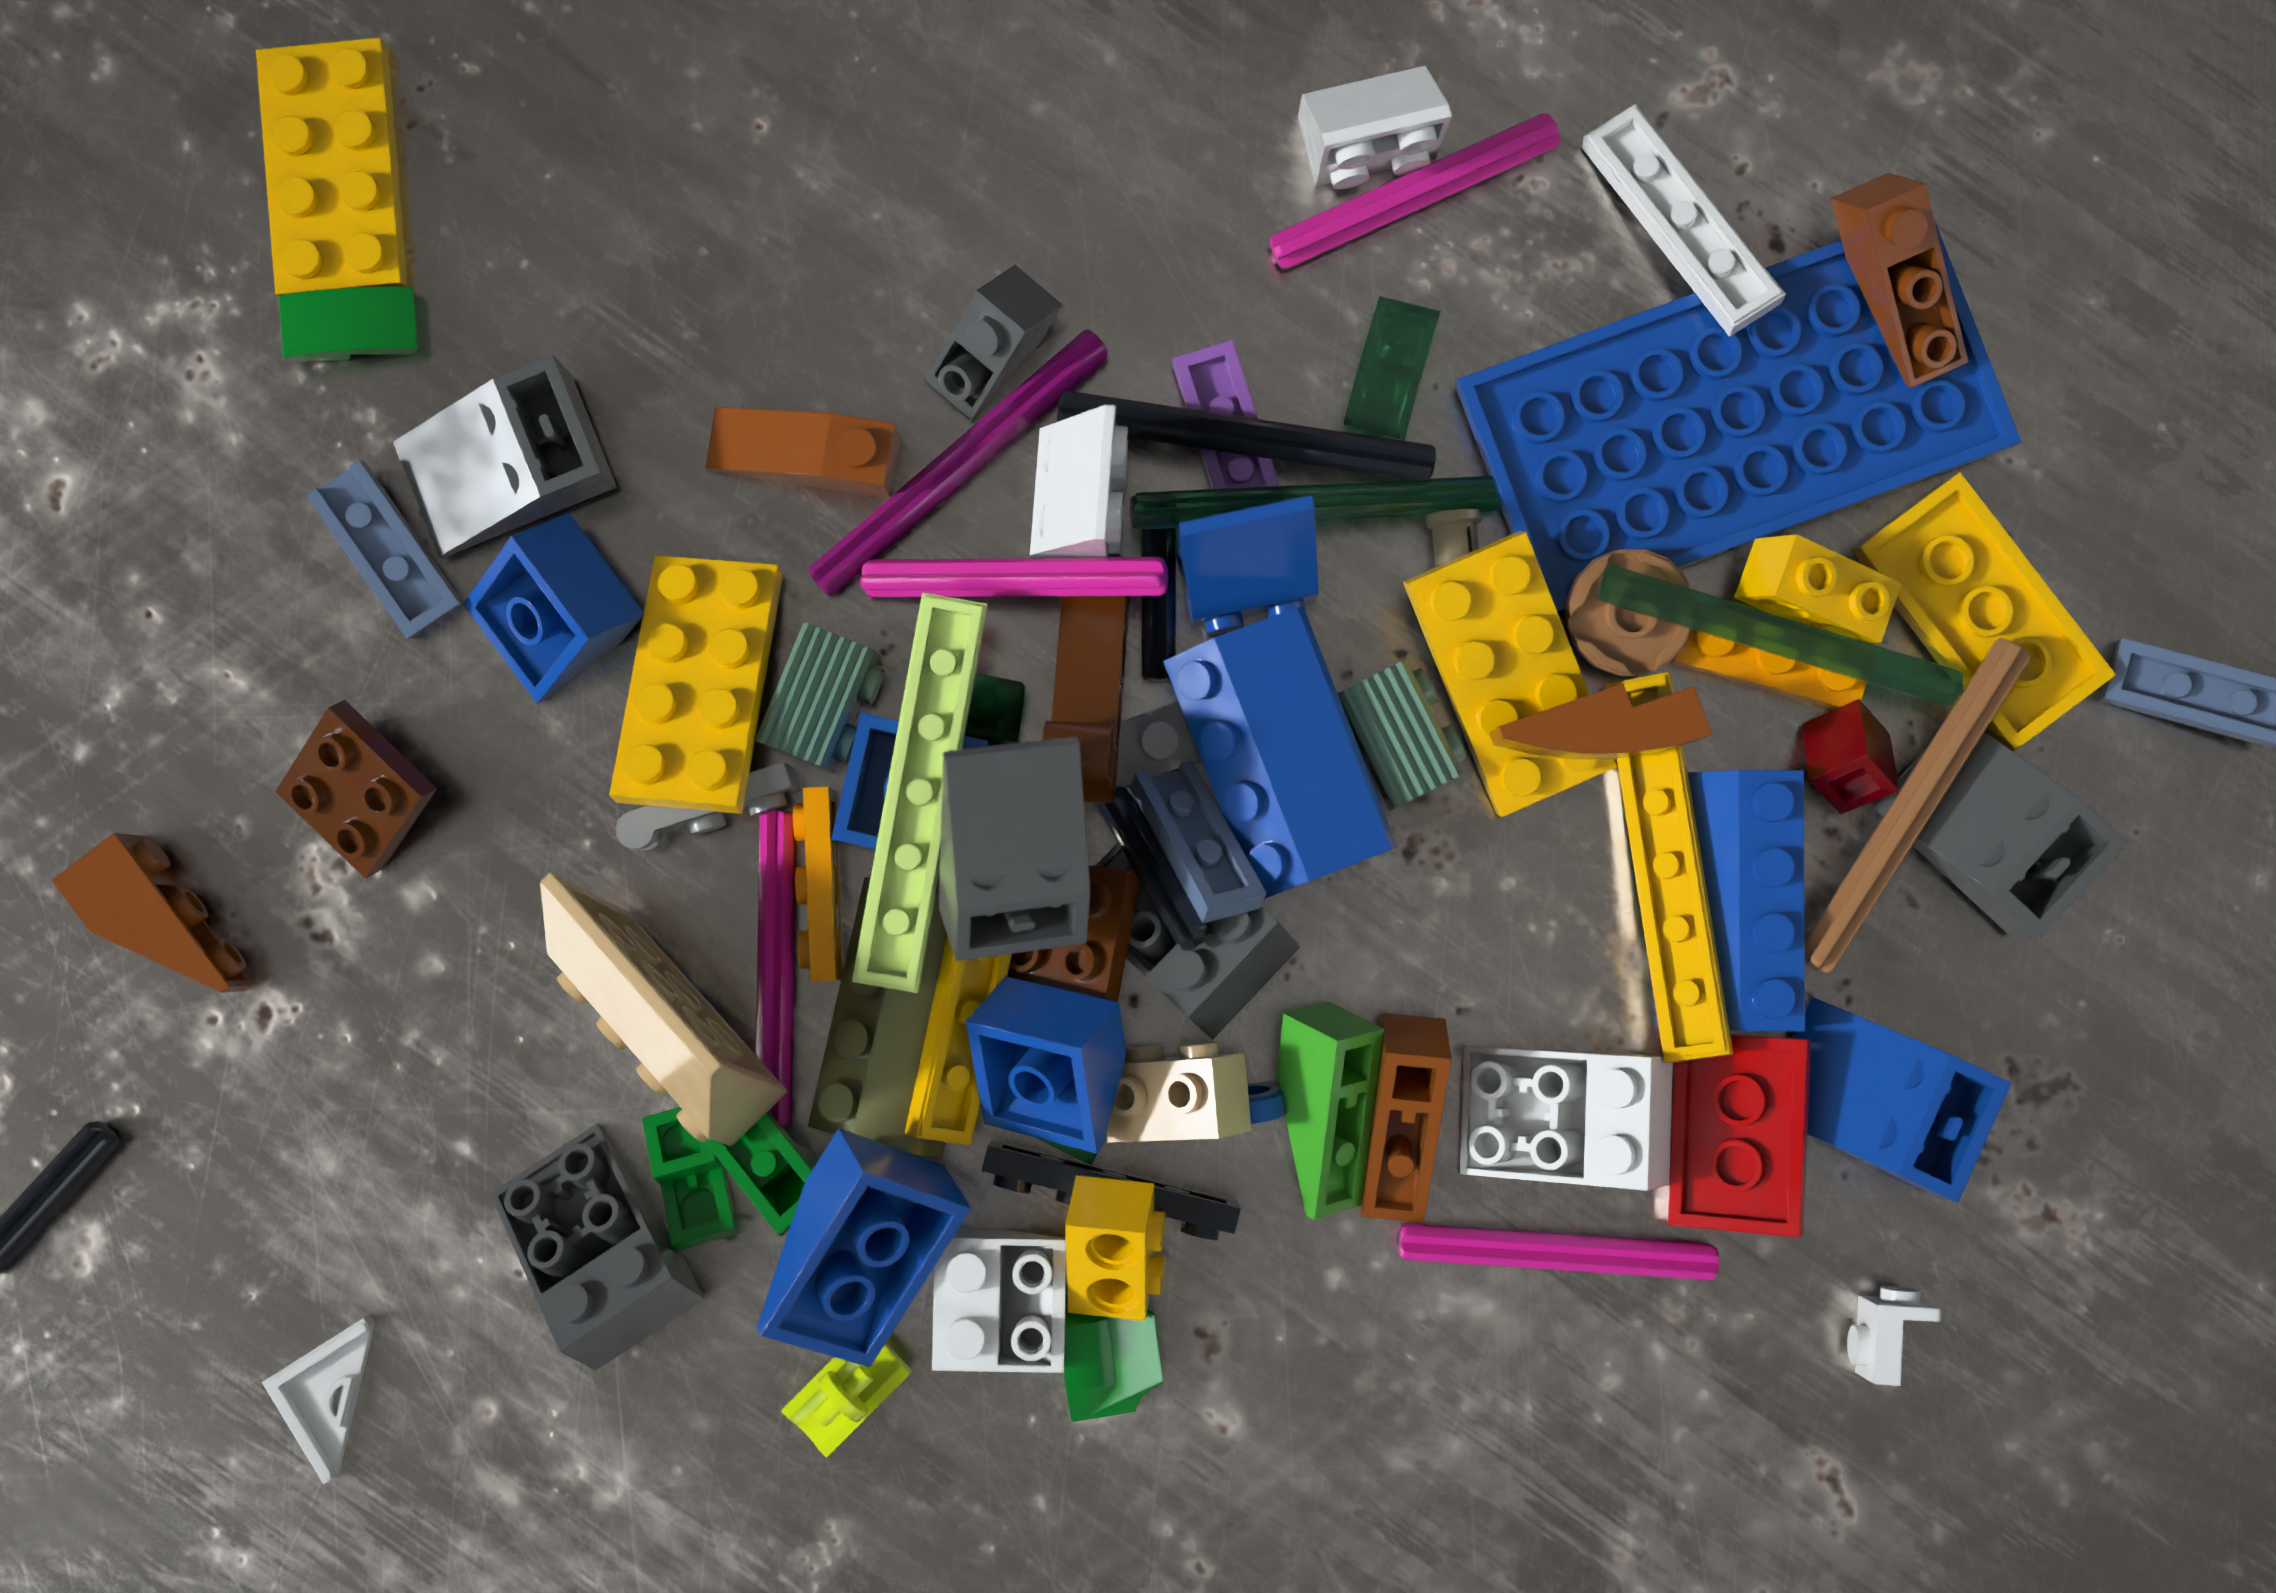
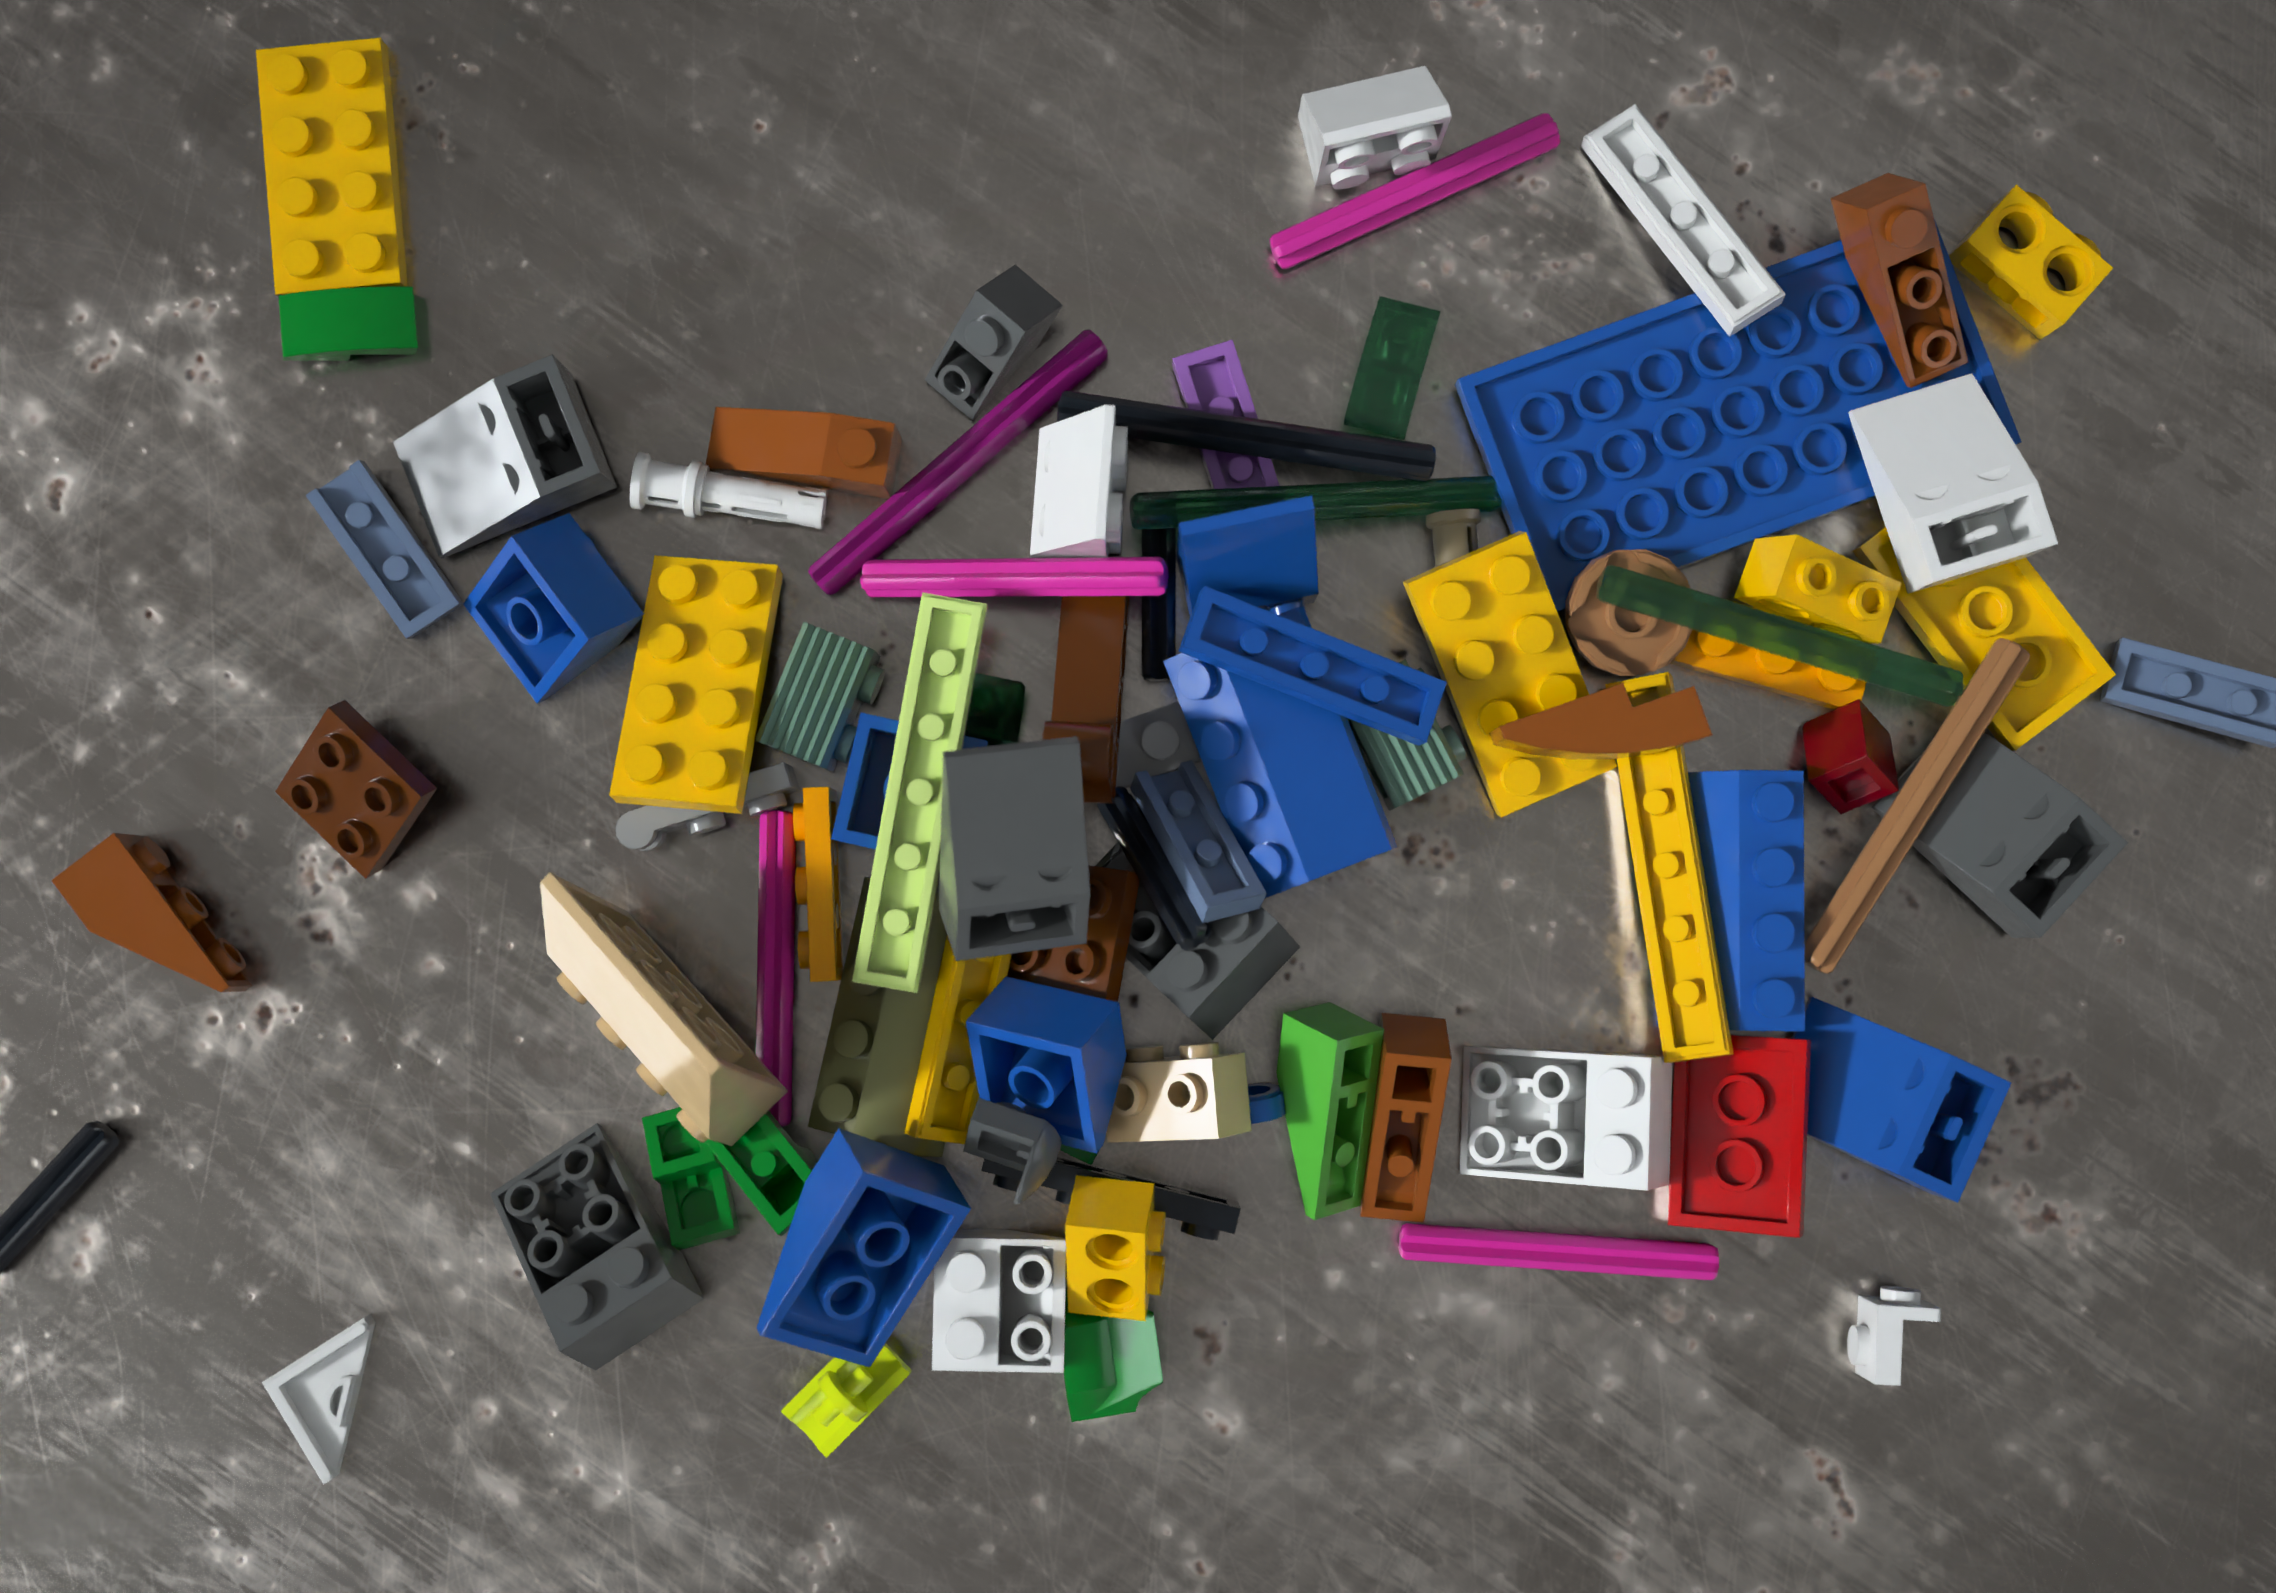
(699, 490): none -> white pin
(1016, 1140): none -> dark grey plate
(1312, 666): none -> blue plate
(1950, 483): none -> white slope
(2019, 276): none -> yellow brick

